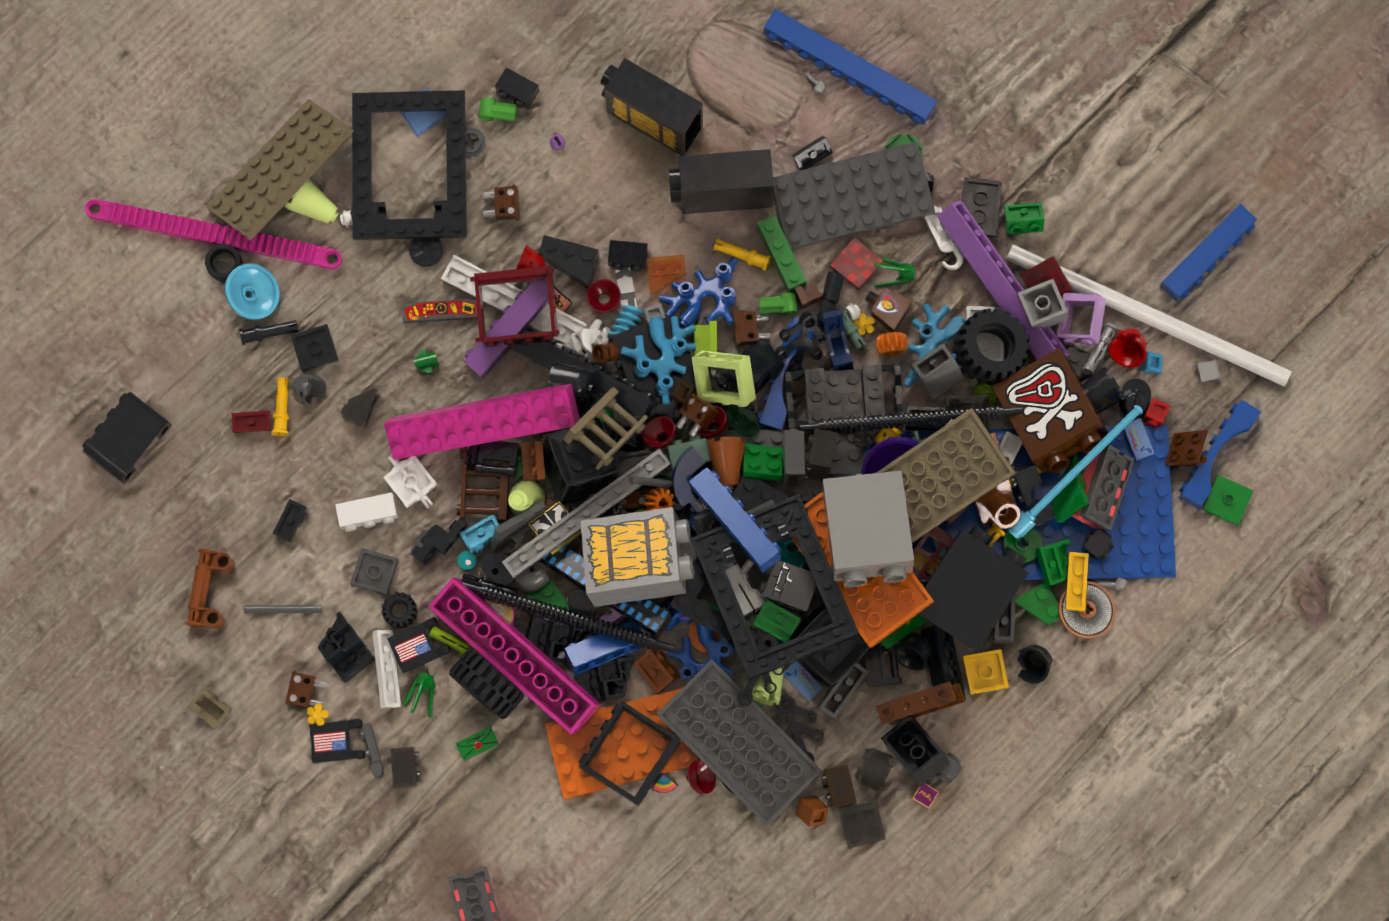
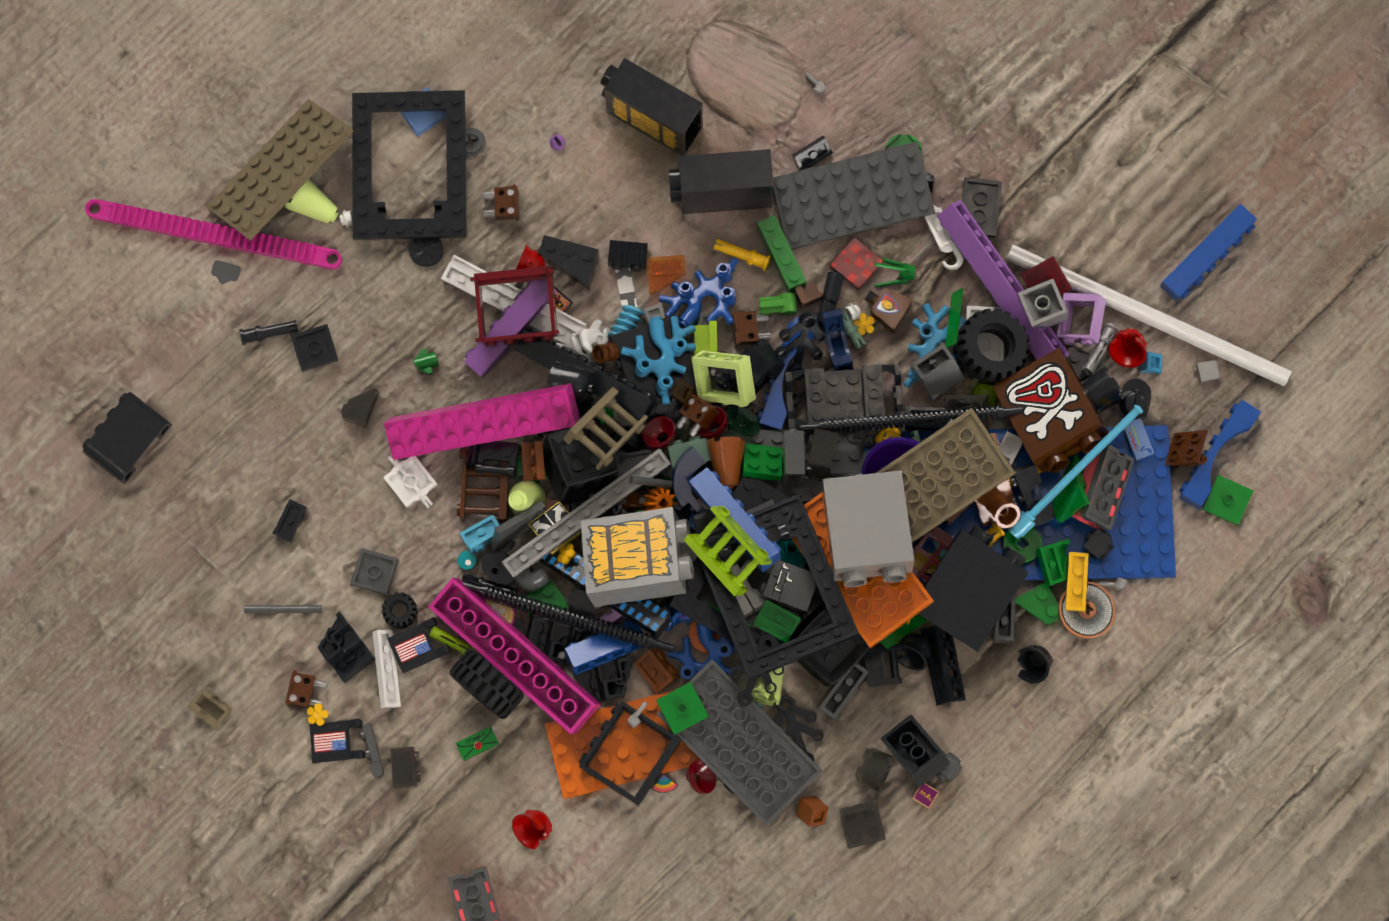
(198, 614): dark orange piece -> none
(213, 252): black tyre -> none
(251, 421): dark red plate -> none
(258, 284): medium azure dish -> none
(281, 416): yellow pin -> none
(306, 387): dark grey helmet -> none
(366, 512): white brick -> none
(422, 683): green plant -> none
(436, 540): black plate -> none
(439, 310): tile -> none
(491, 110): bright green piece -> none
(516, 88): black brick -> none
(531, 828): none -> red helmet
(566, 554): none -> yellow plant
(601, 287): dark red piece -> none
(633, 720): none -> light grey hand
(682, 708): none -> green plate
(710, 557): none -> lime fence
(802, 681): medium blue tile -> none
(839, 787): dark brown brick -> none
(849, 67): blue brick -> none
(891, 344): orange gear -> none
(920, 703): reddish brown fence -> none
(954, 318): none -> green sticker
(985, 672): yellow plate -> none
(1024, 218): green bracket -> none
(1156, 413): red bracket -> none

